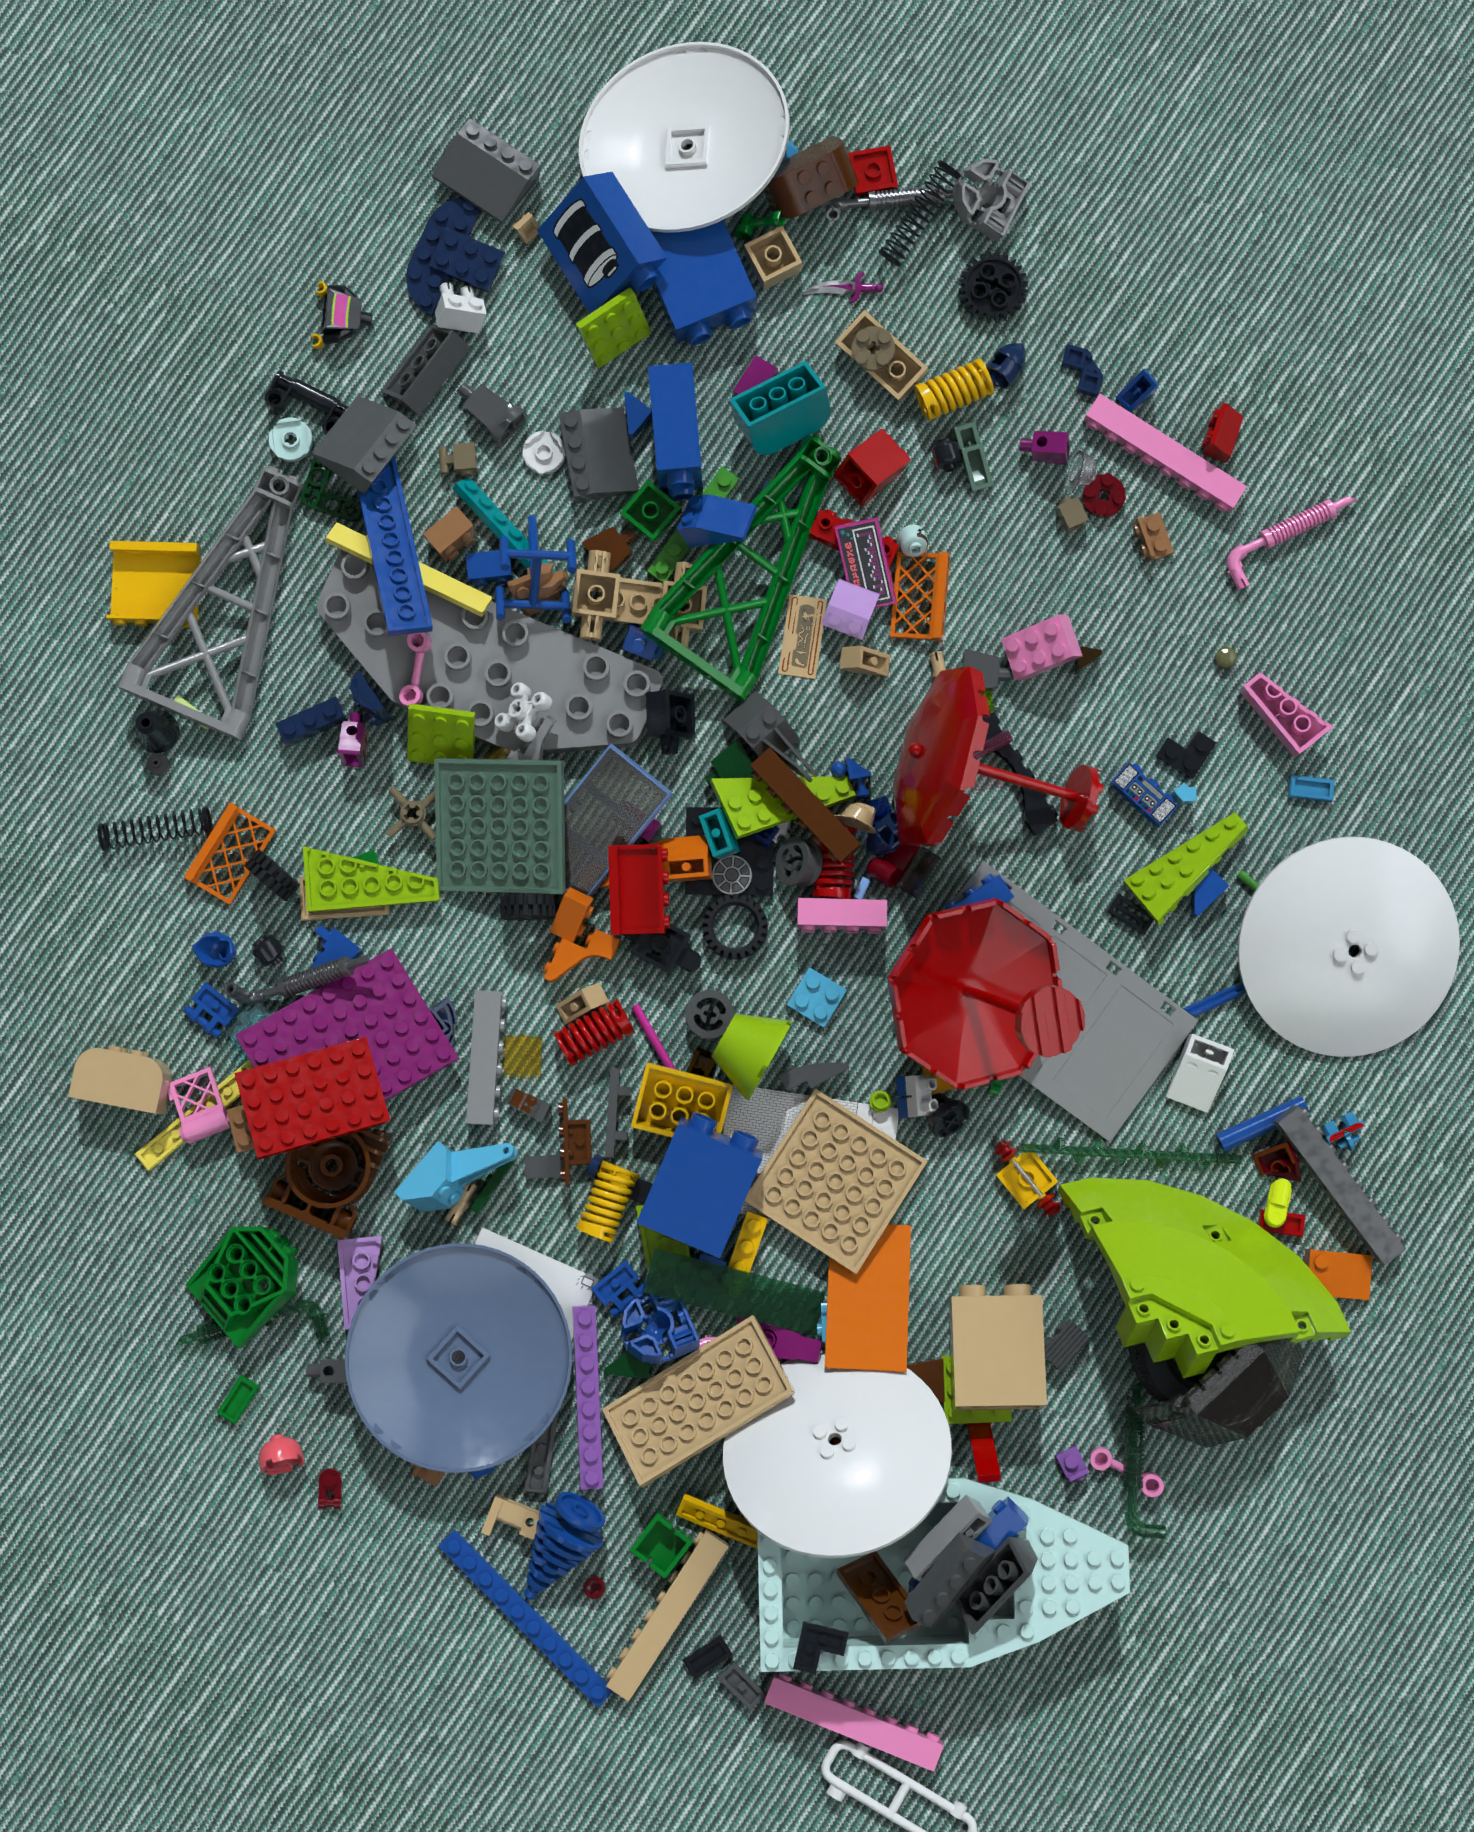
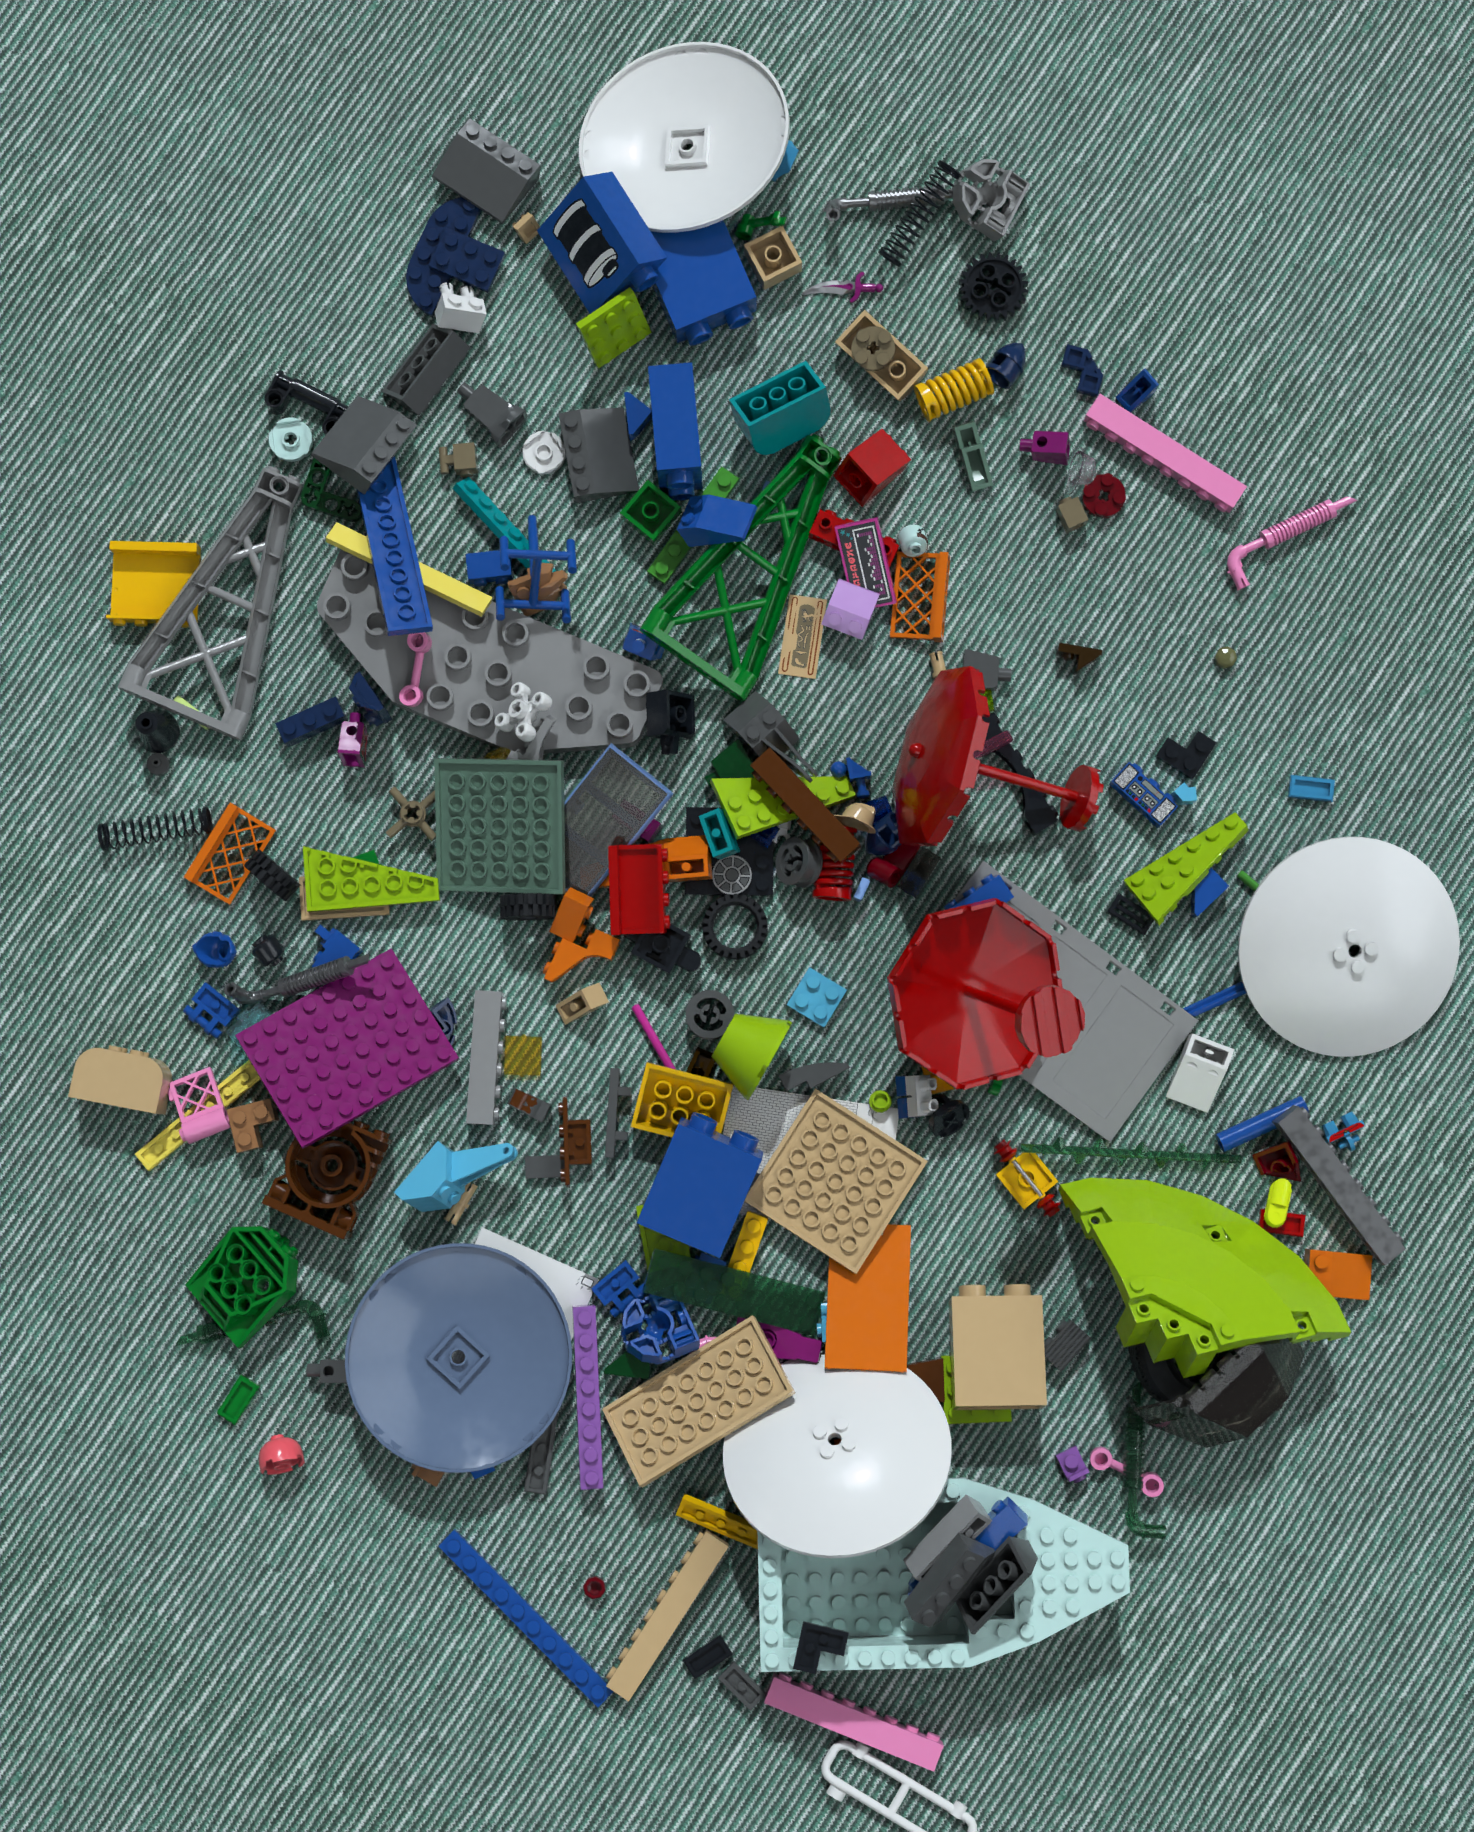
(312, 1097): red plate -> none
(330, 1481): dark red plate -> none
(339, 314): black torso -> none
(357, 1271): lavender wing -> none
(439, 733): lime plate -> none
(451, 535): medium nougat brick -> none
(491, 1183): dark green plate -> none
(512, 1514): tan piece -> none
(563, 1538): blue plant -> none
(594, 1166): dark blue piece -> none
(595, 1032): red piece -> none
(610, 1201): yellow piece -> none
(613, 543): reddish brown torso -> none
(626, 599): tan piece -> none
(640, 1191): black tile -> none
(662, 1544): green piece -> none
(756, 373): magenta brick -> none
(811, 178): reddish brown brick -> none
(841, 915): bright pink brick -> none
(864, 661): tan slope -> none
(874, 170): red plate -> none
(878, 1596): reddish brown plate -> none
(946, 454): black head -> none
(984, 1452): red tile -> none
(1041, 647): bright pink brick -> none
(1153, 537): medium nougat bracket -> none
(1222, 436): red slope -> none
(1284, 714): bright pink wedge -> none

